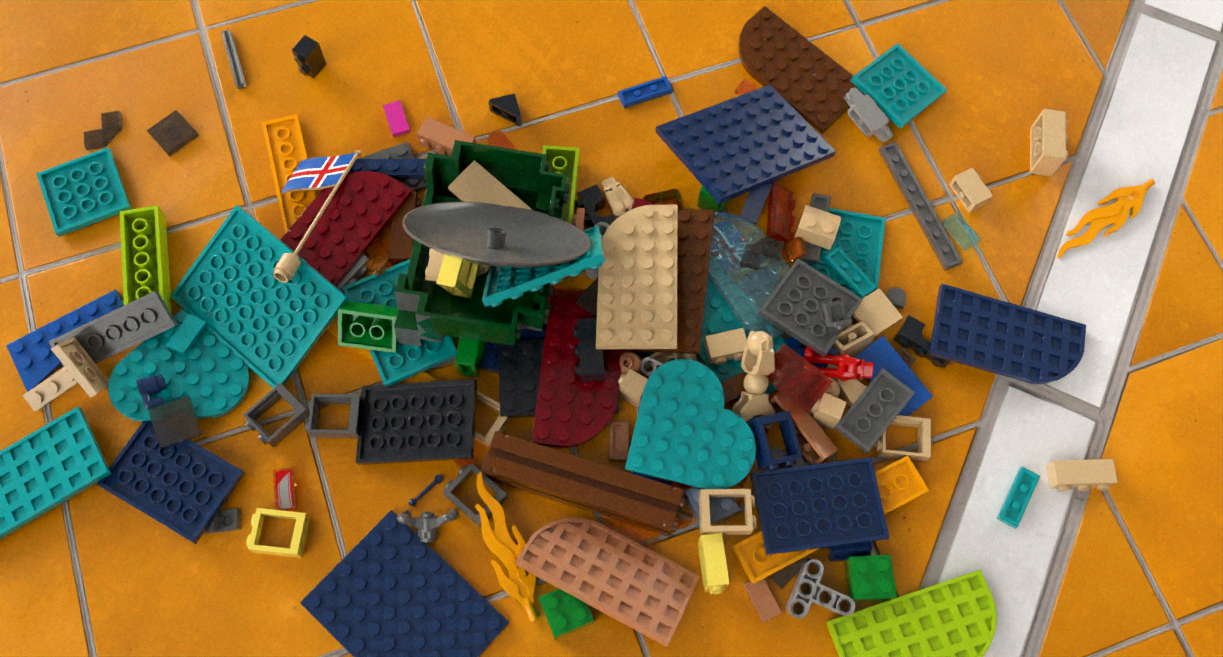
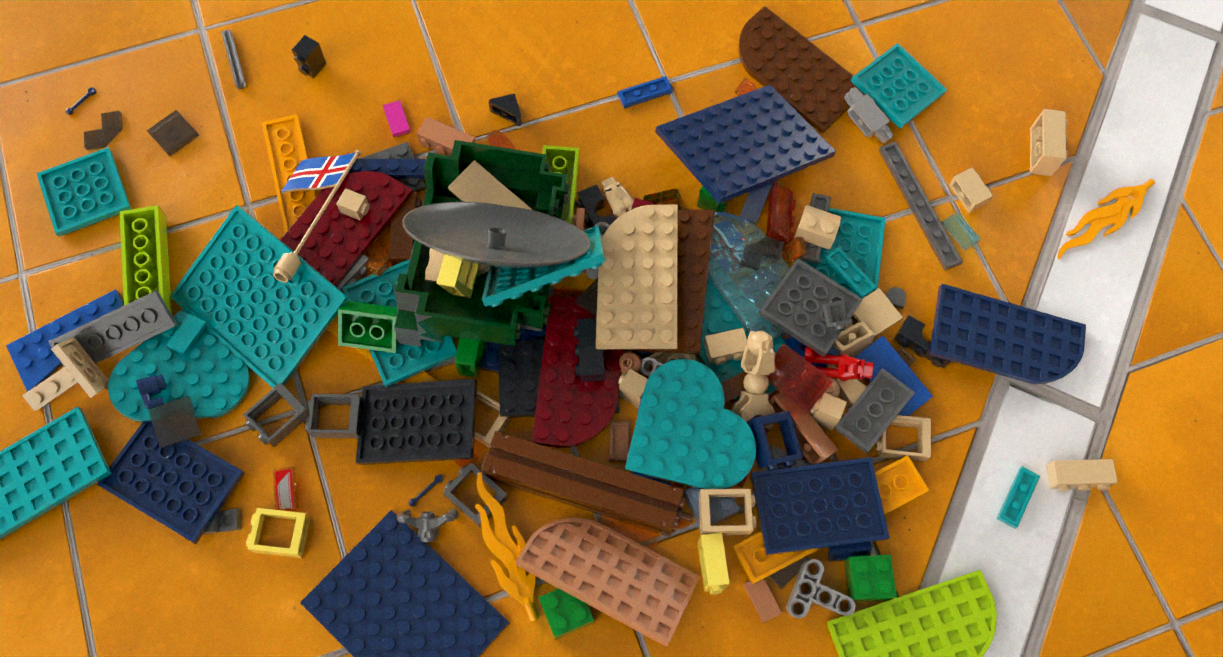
(91, 91): none -> dark blue hinge
(353, 204): none -> tan brick

